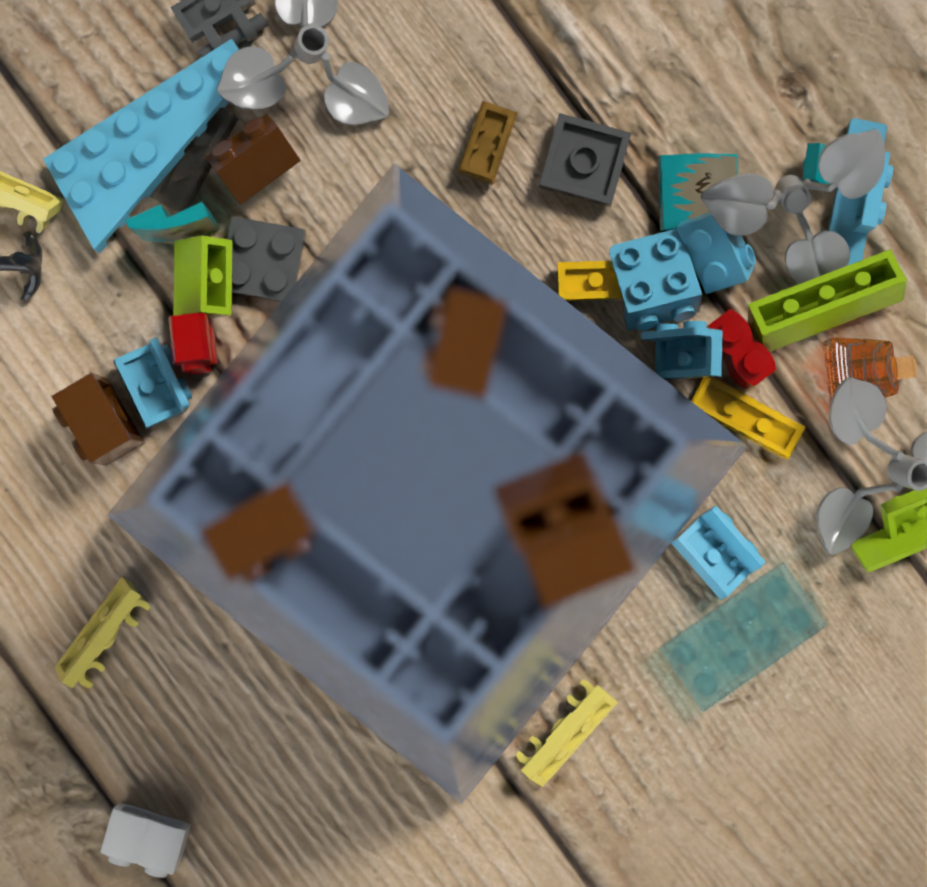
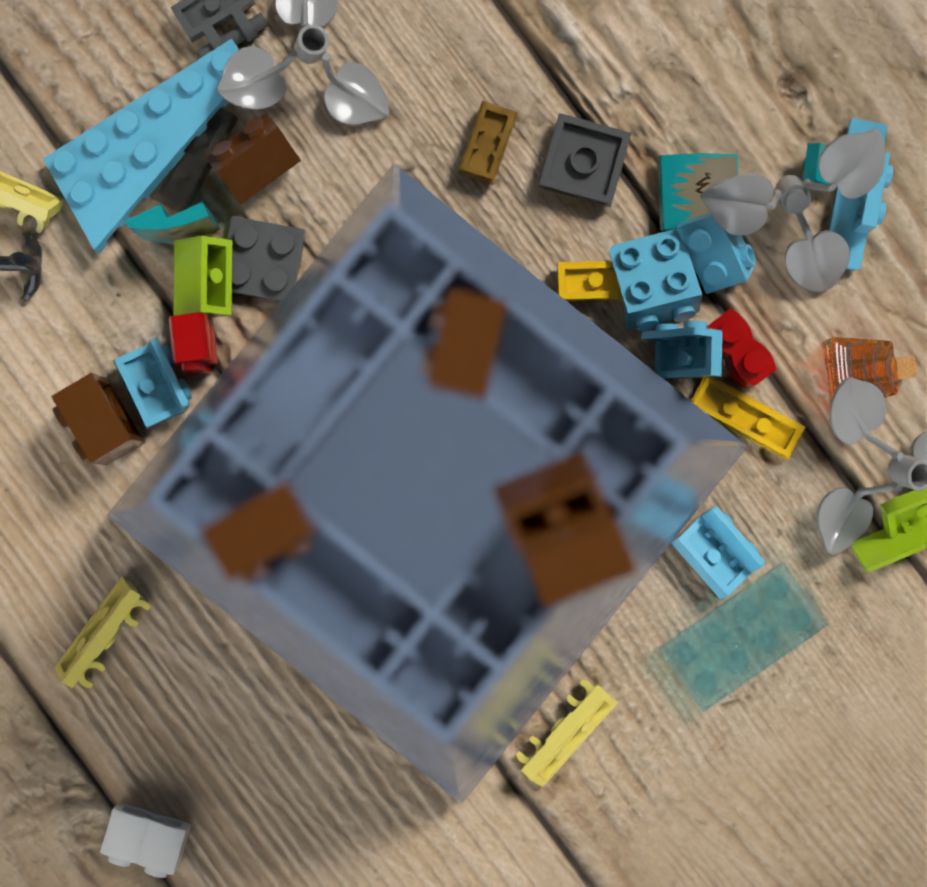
(827, 301): lime brick -> none

